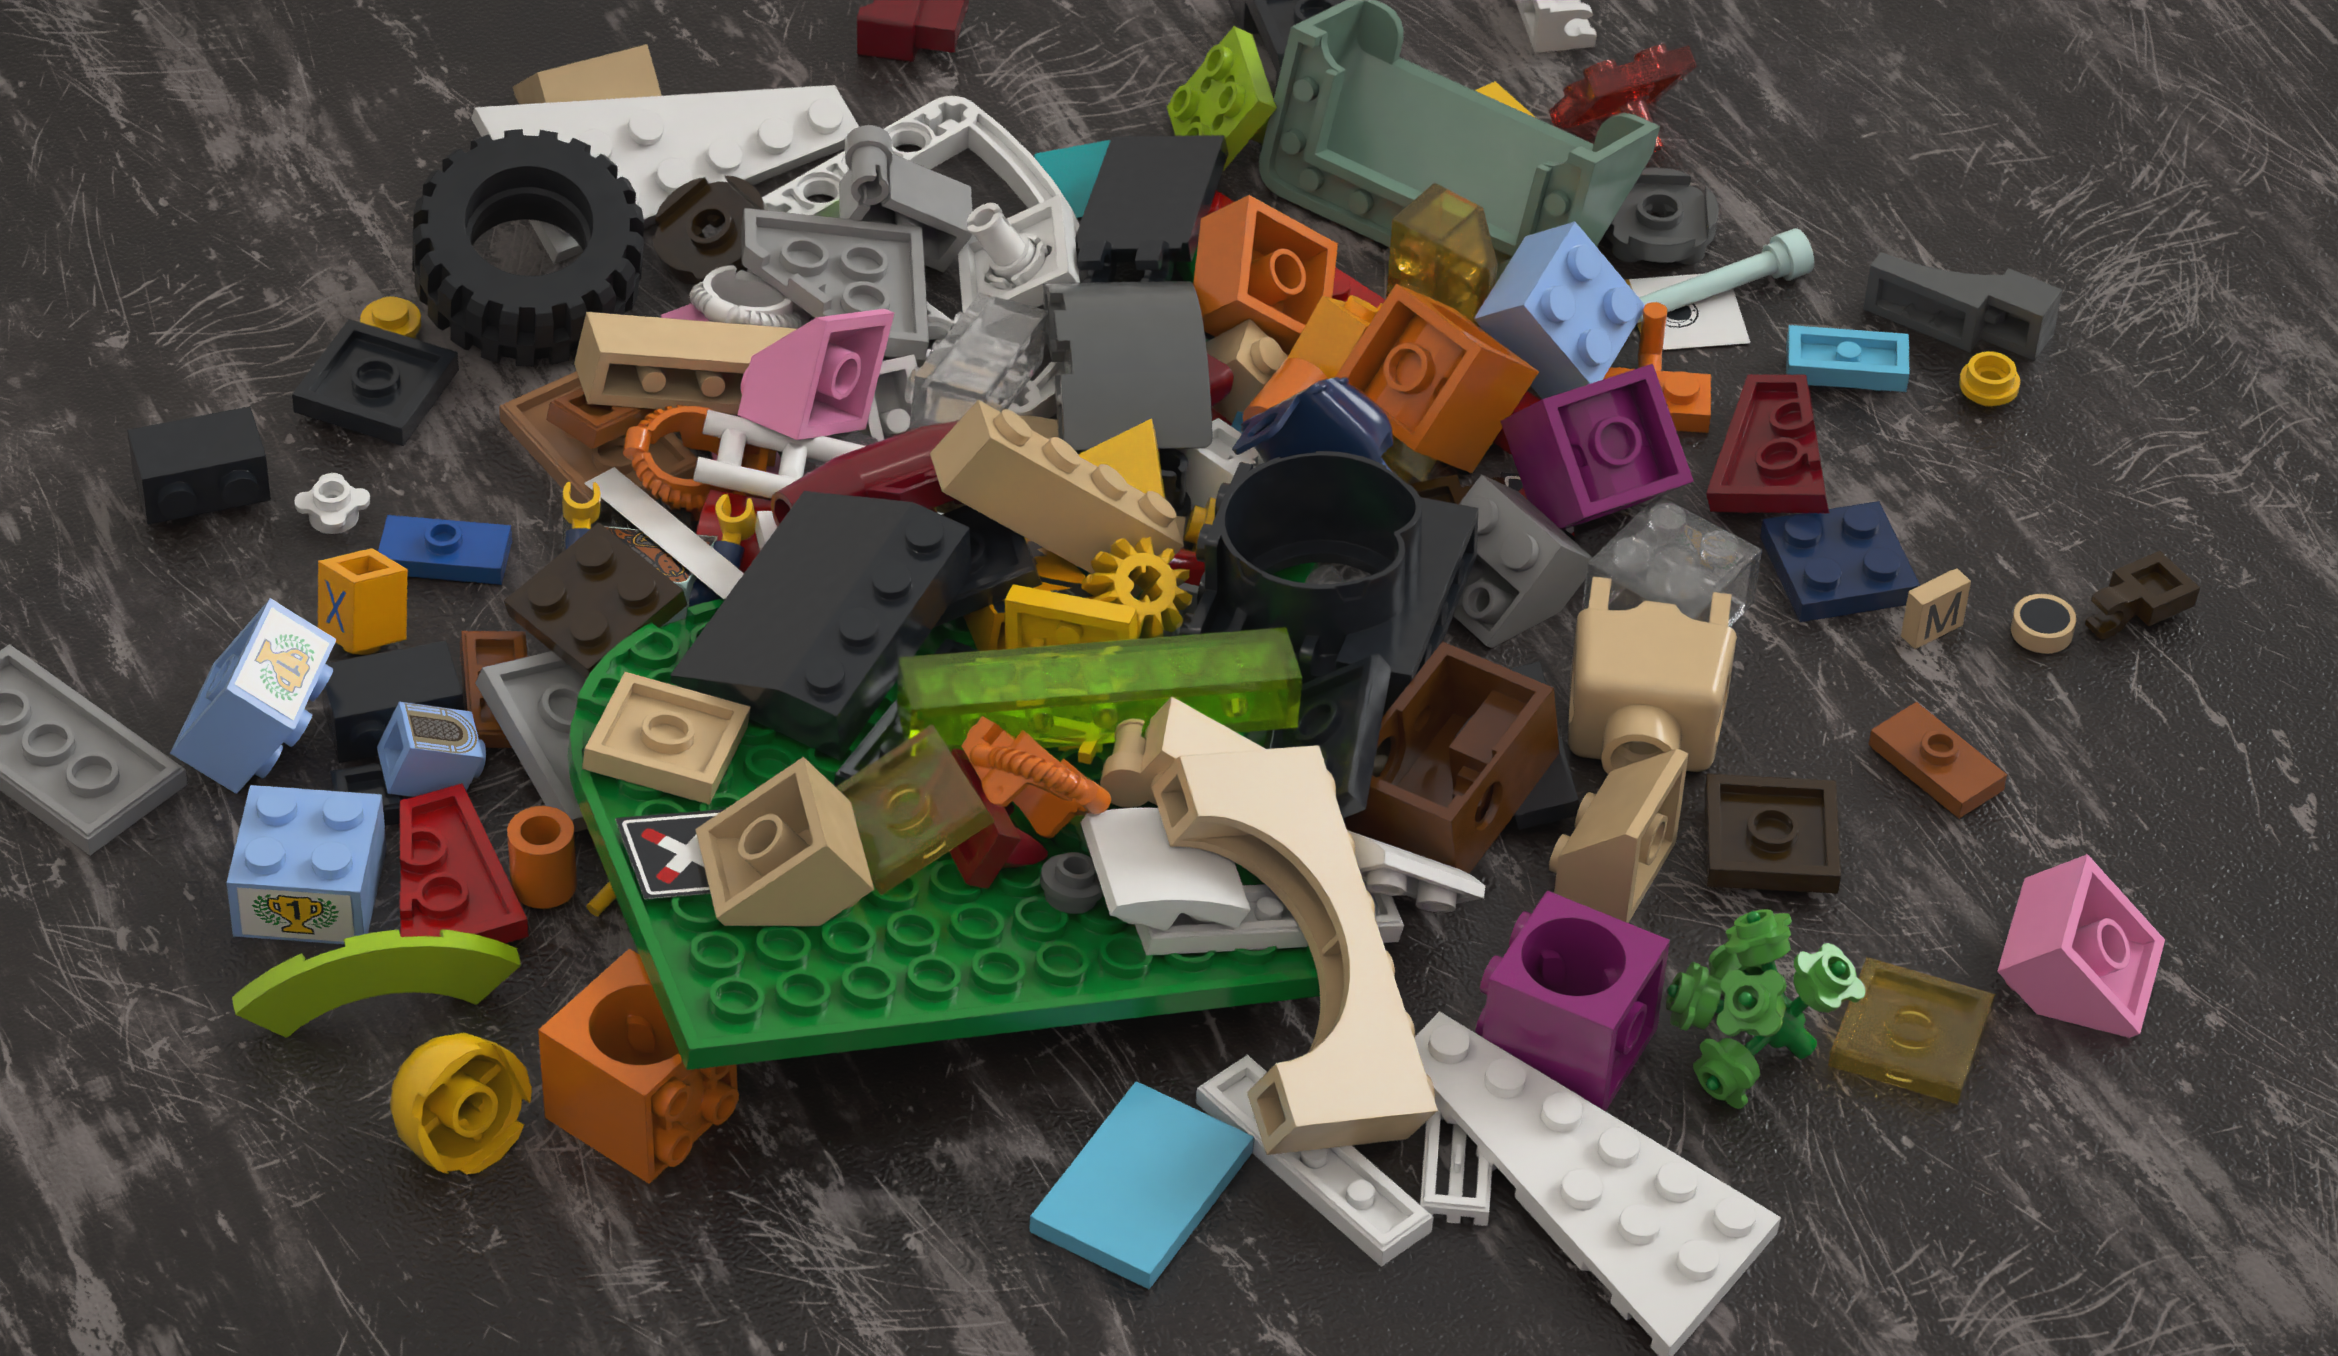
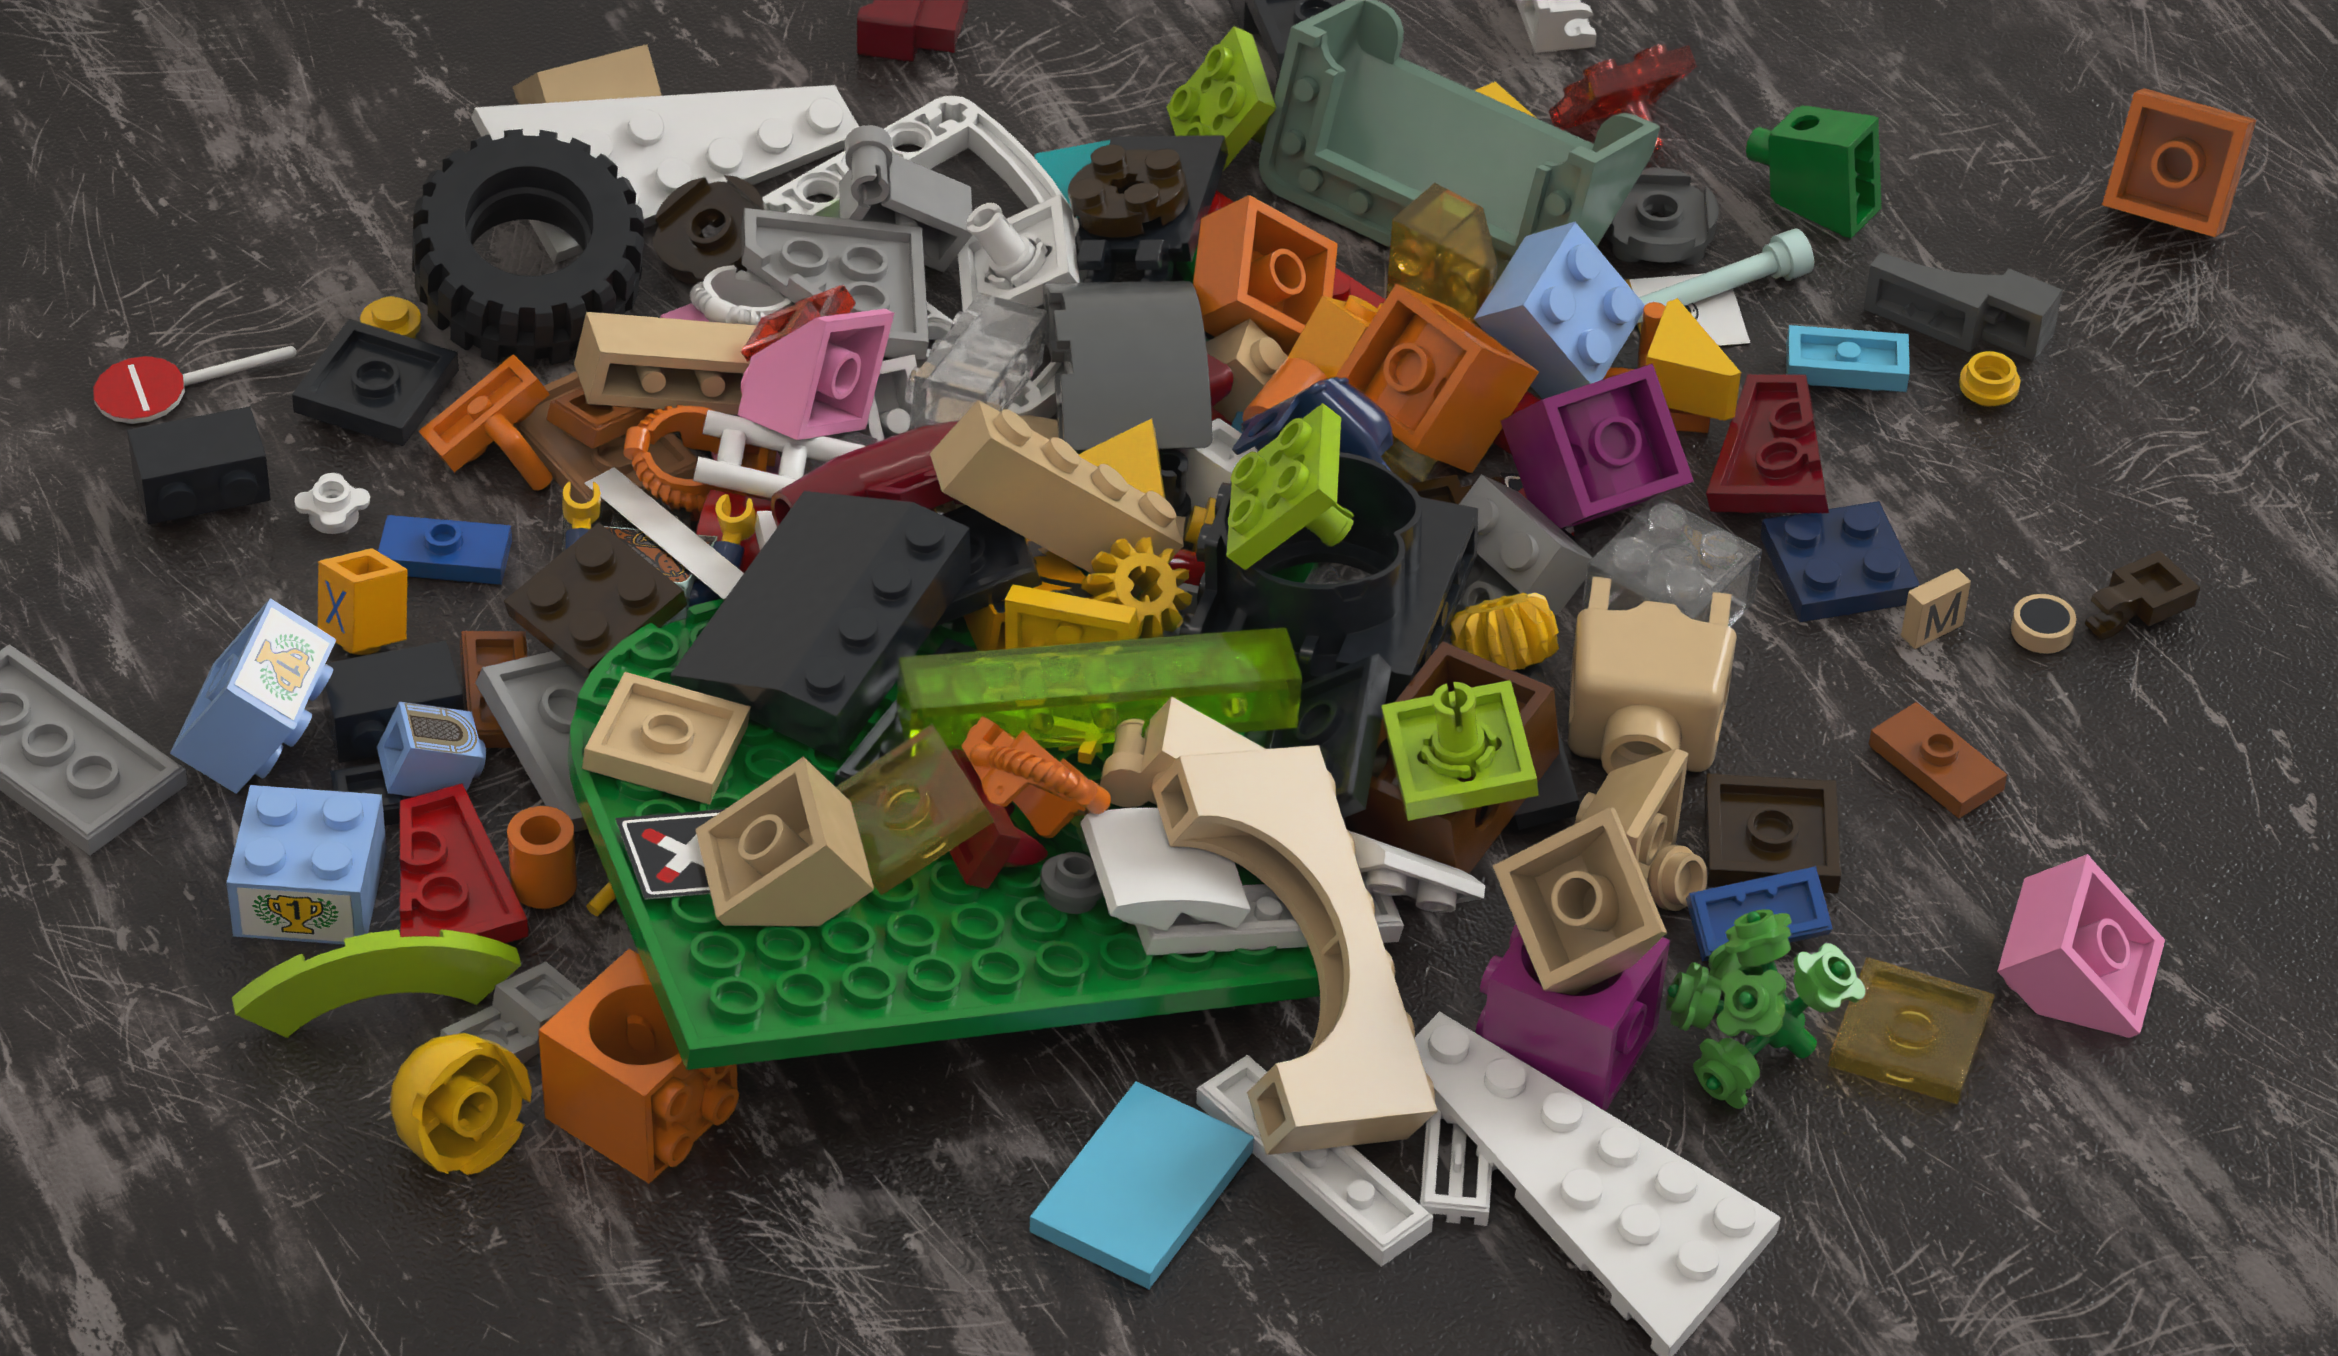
(152, 387): none -> red piece
(488, 415): none -> orange plate
(520, 1010): none -> light grey slope
(783, 322): none -> clear red slope
(1127, 190): none -> dark brown plate
(1288, 488): none -> lime plate
(1459, 739): none -> lime plate
(1507, 630): none -> yellow gear
(1581, 904): none -> tan slope
(1675, 875): none -> tan plate
(1692, 366): none -> yellow slope
(1791, 892): none -> blue plate
(1823, 166): none -> green torso
(2179, 162): none -> orange brick

